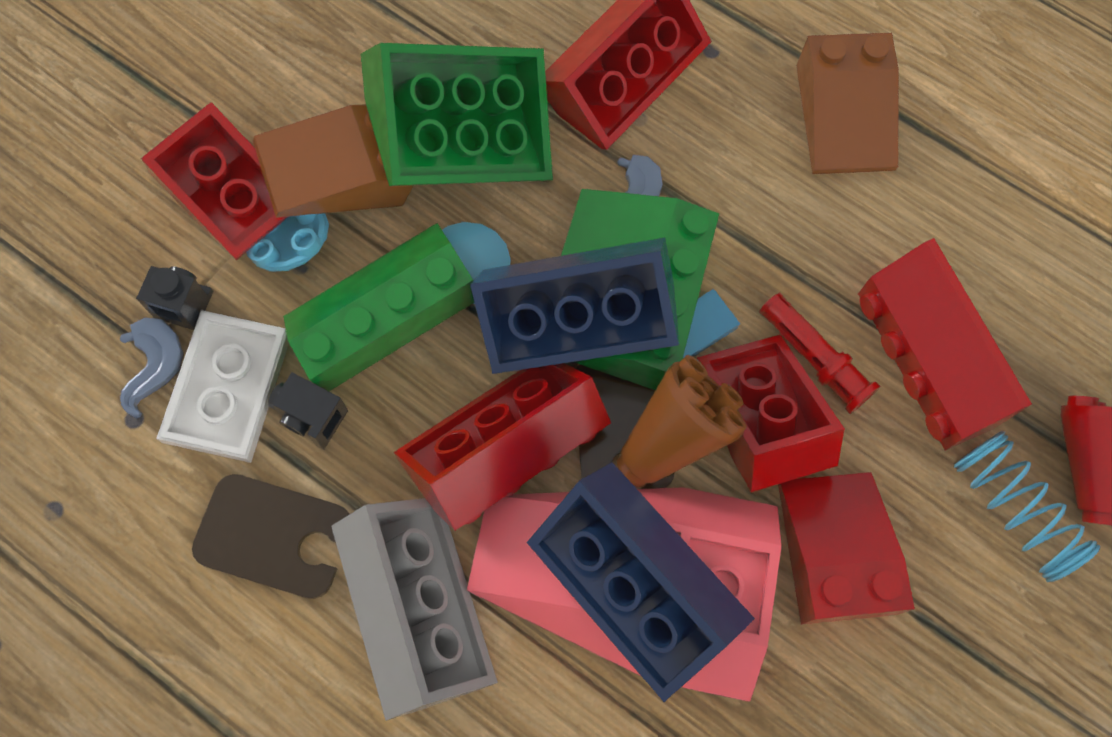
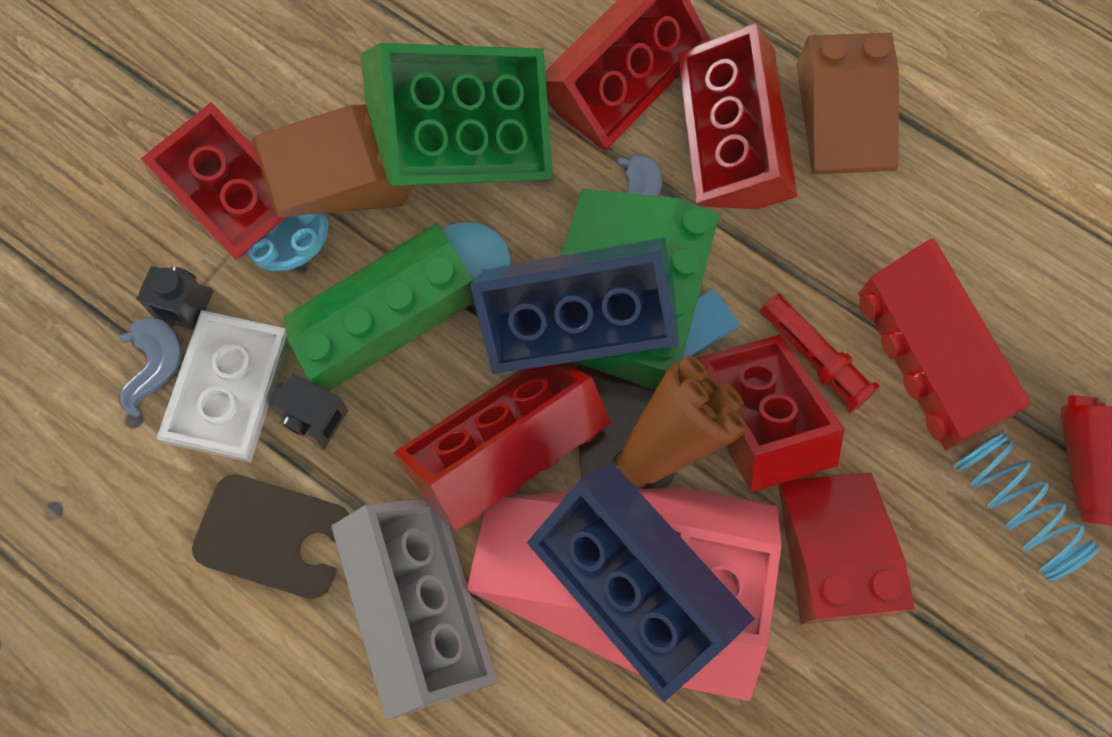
(736, 122): none -> red slope

